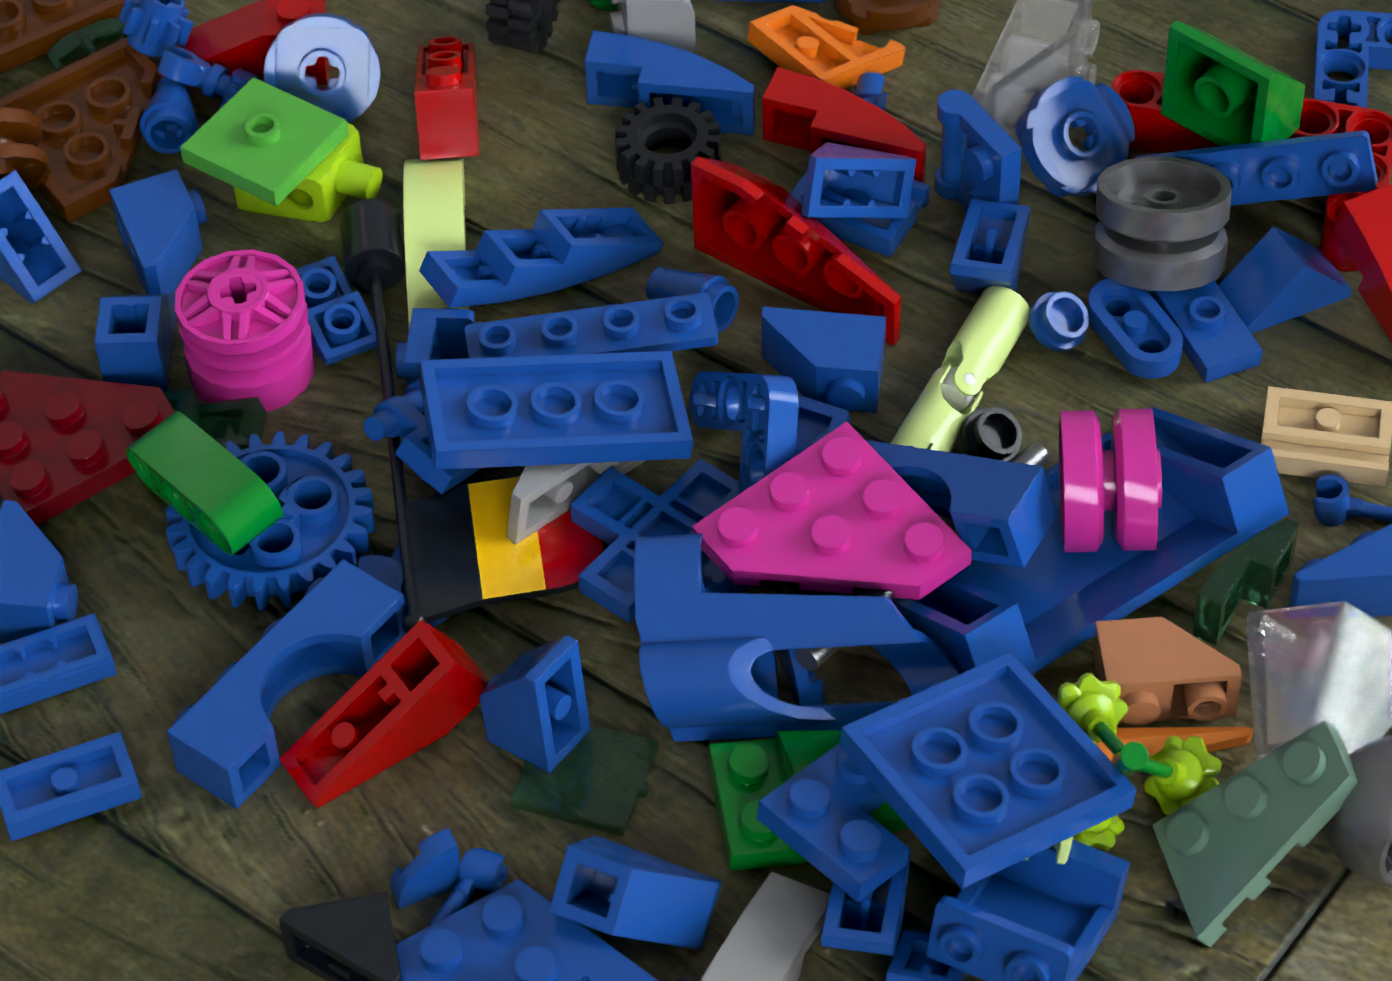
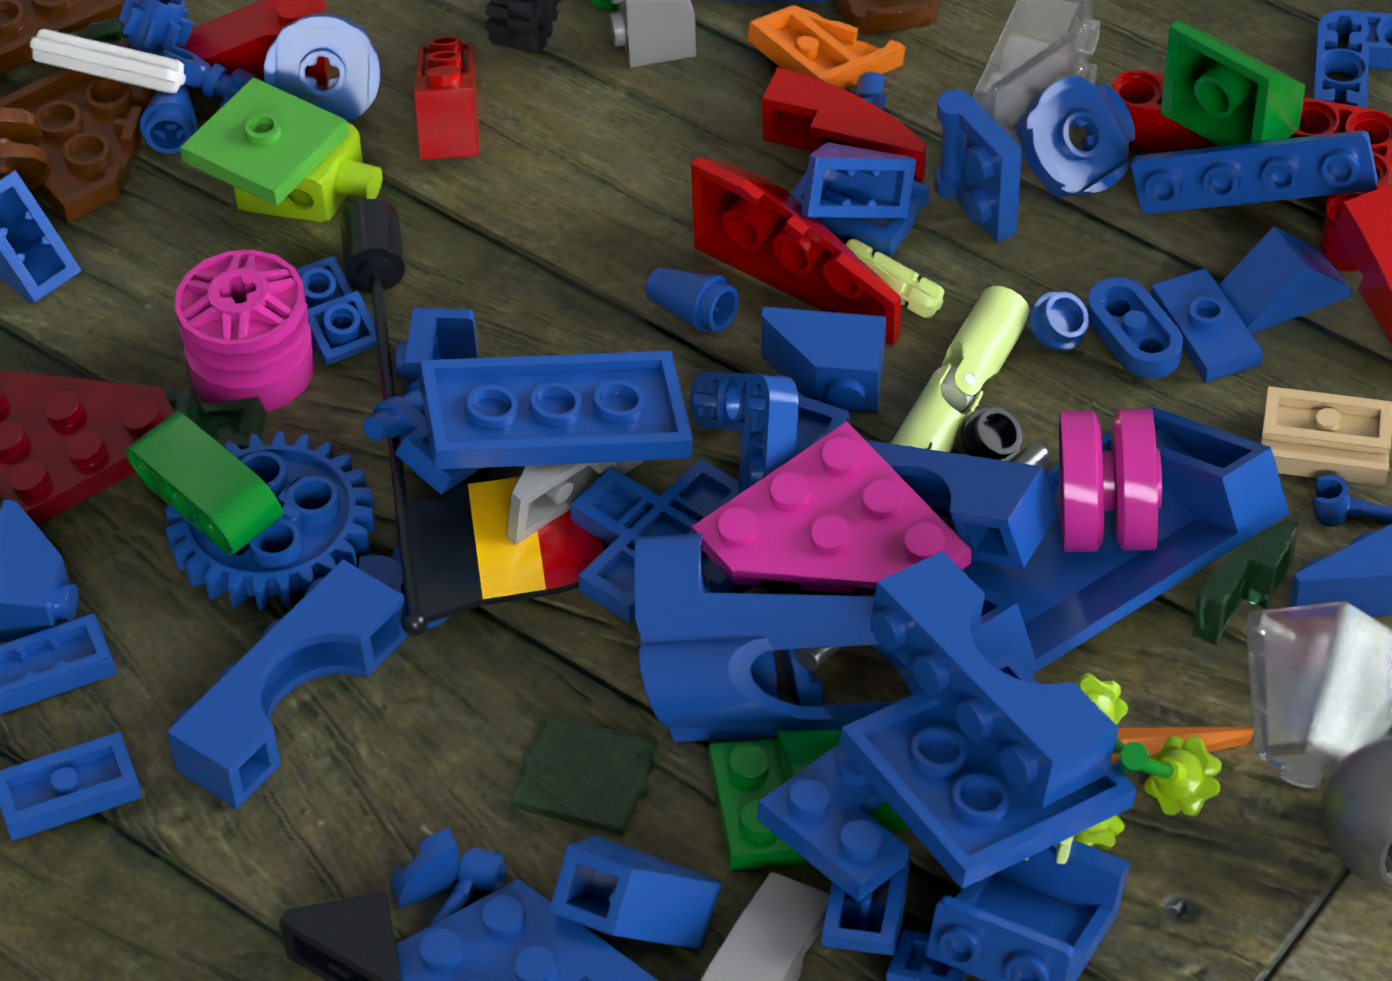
(108, 61): none -> white axle
(136, 338): blue slope -> none
(159, 228): blue slope -> none
(387, 715): red slope -> none
(431, 221): yellowish green slope -> none
(538, 704): blue slope -> none
(553, 255): blue slope -> none
(618, 328): blue bracket -> none
(635, 70): blue slope -> none
(660, 128): black tyre -> none
(923, 295): none -> yellowish green axle
(990, 246): blue slope -> none
(1041, 734): none -> blue arch
(1161, 223): flat silver wheel -> none
(1164, 671): nougat slope -> none
(1247, 824): sand green wing -> none

